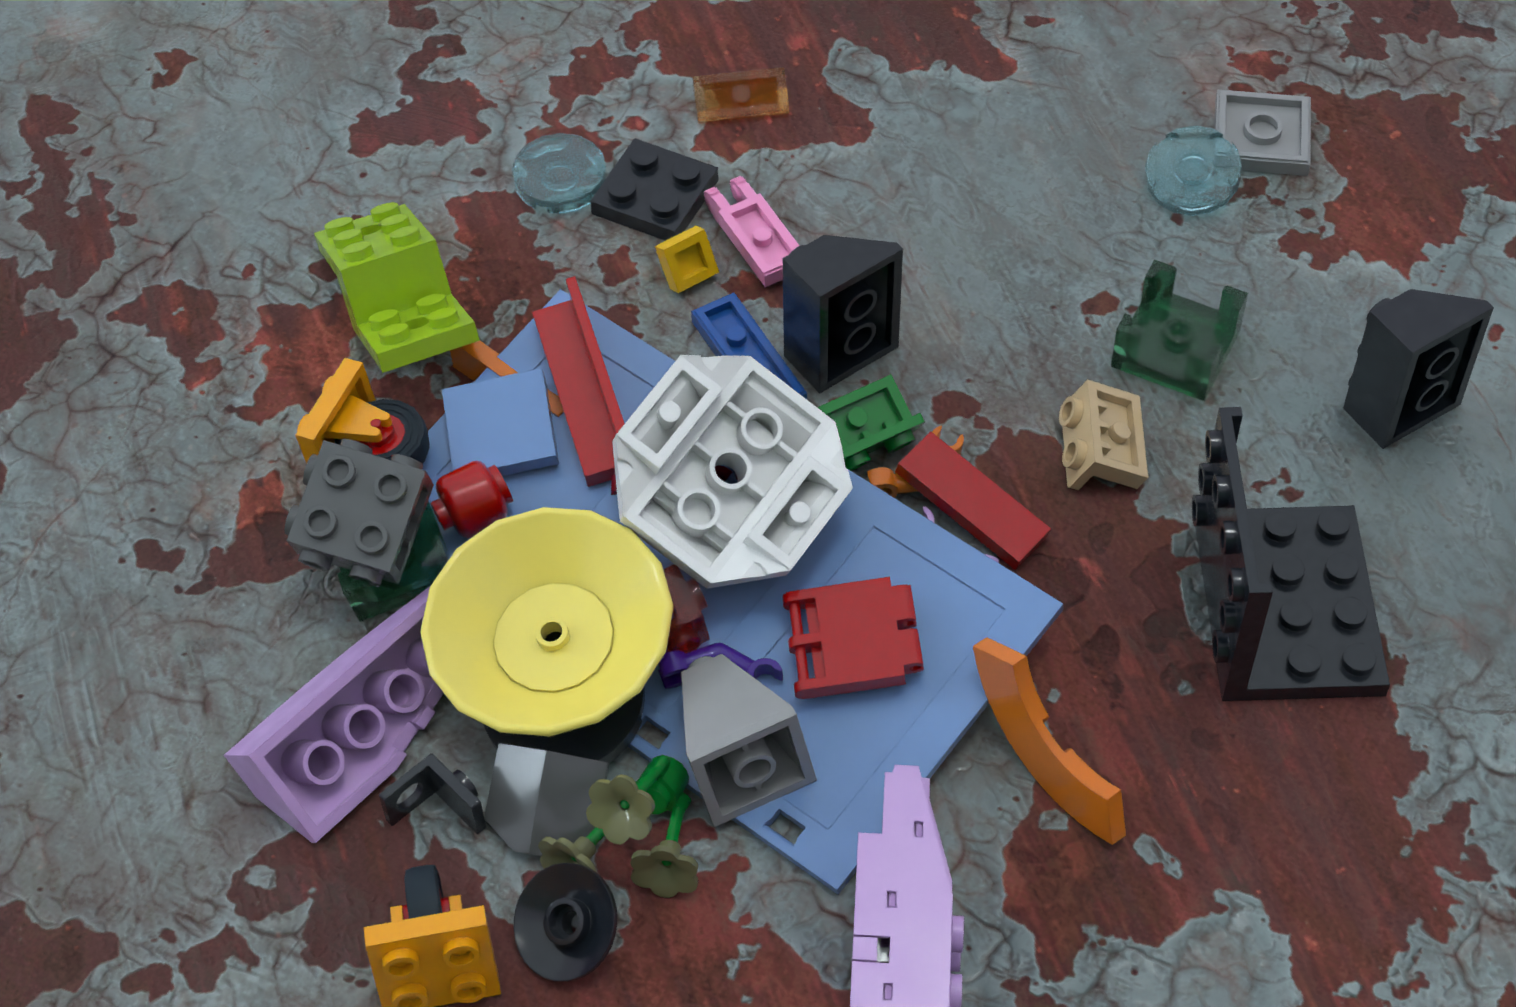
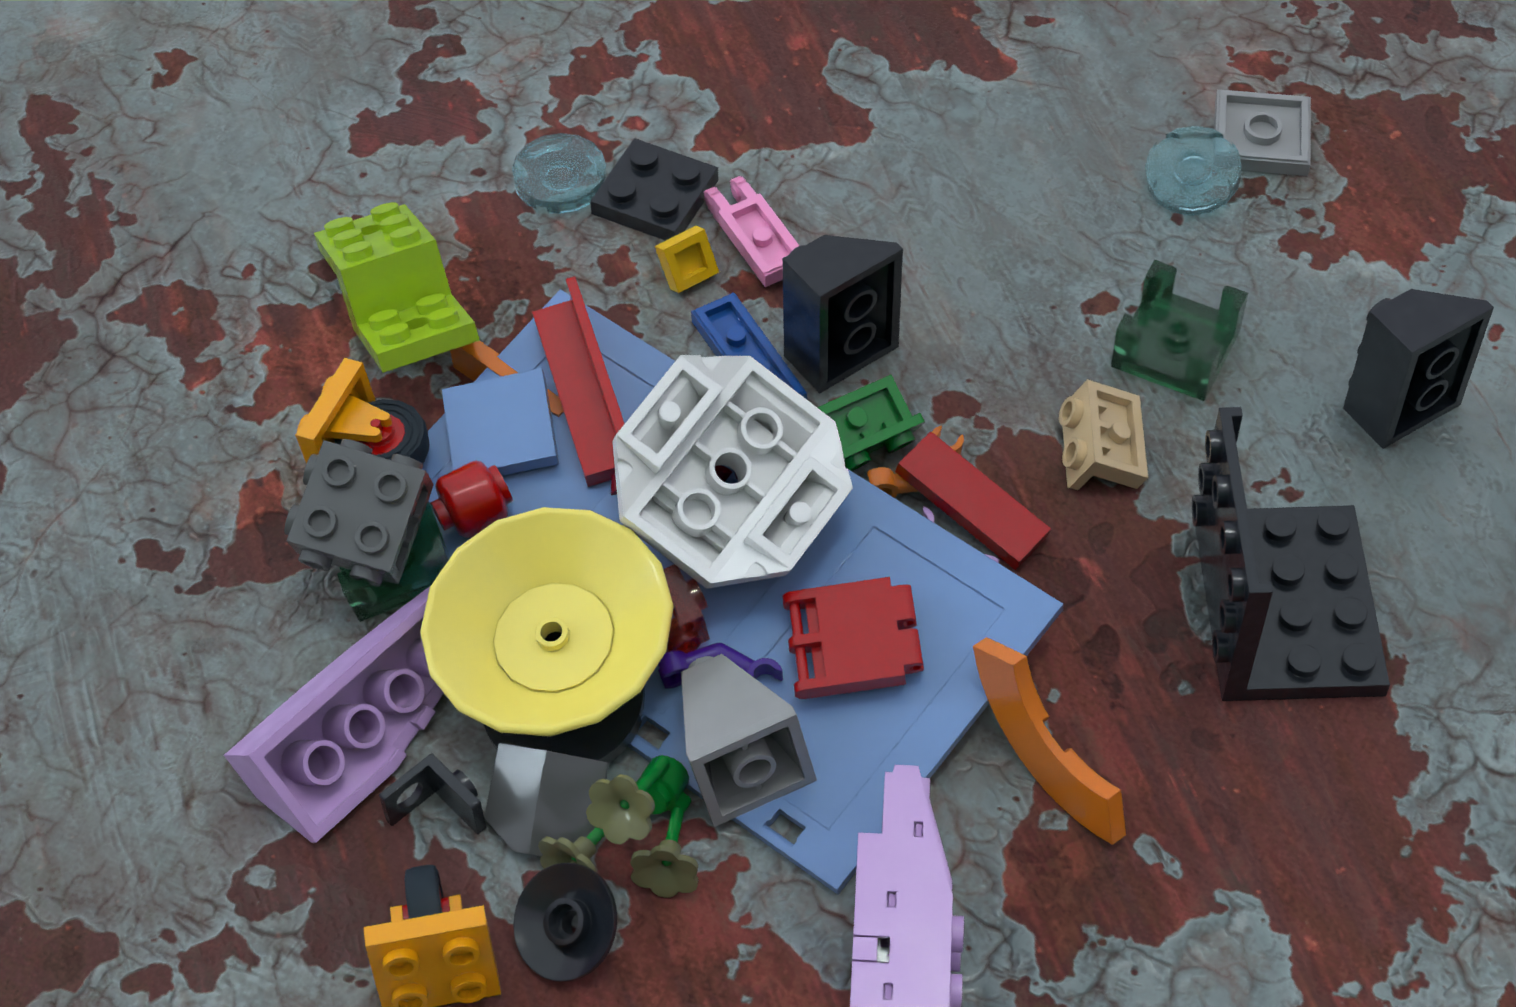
(740, 95): clear orange slope -> none

